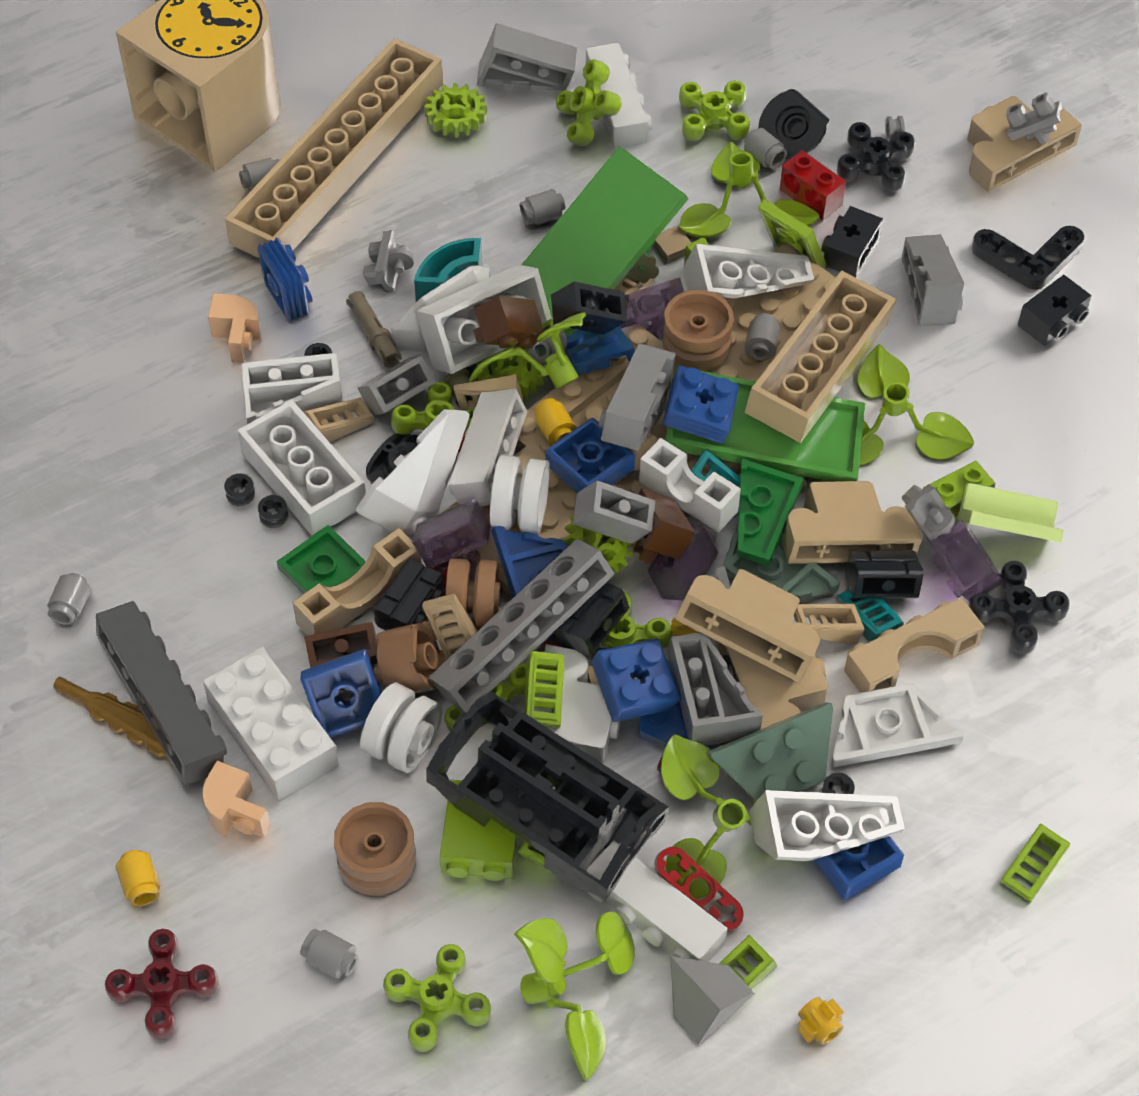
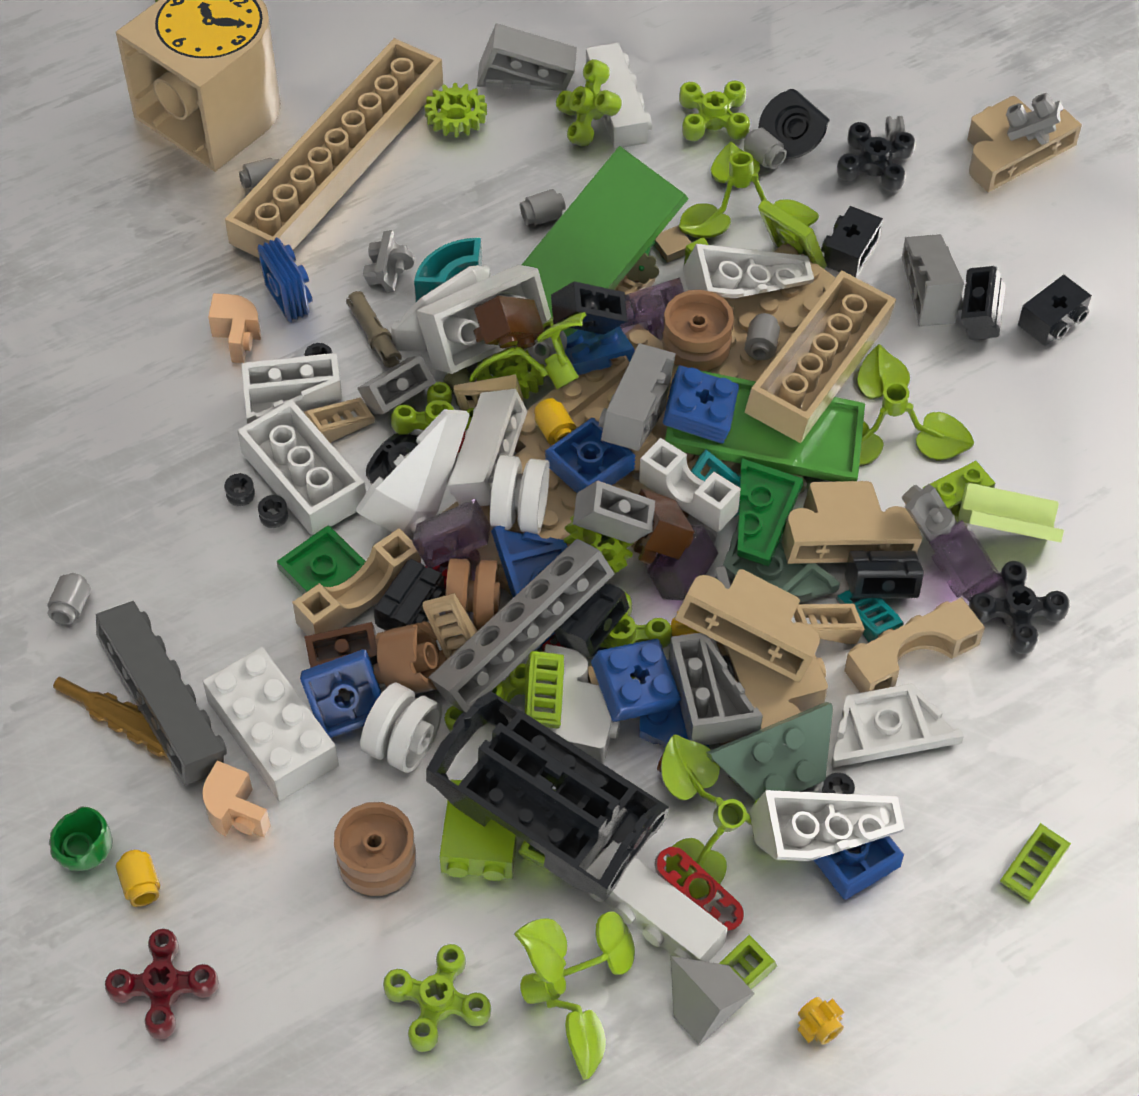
(81, 840): none -> green hair
(329, 953): light grey brick -> none
(812, 184): red brick -> none
(983, 302): none -> black brick
(988, 242): black beam -> none

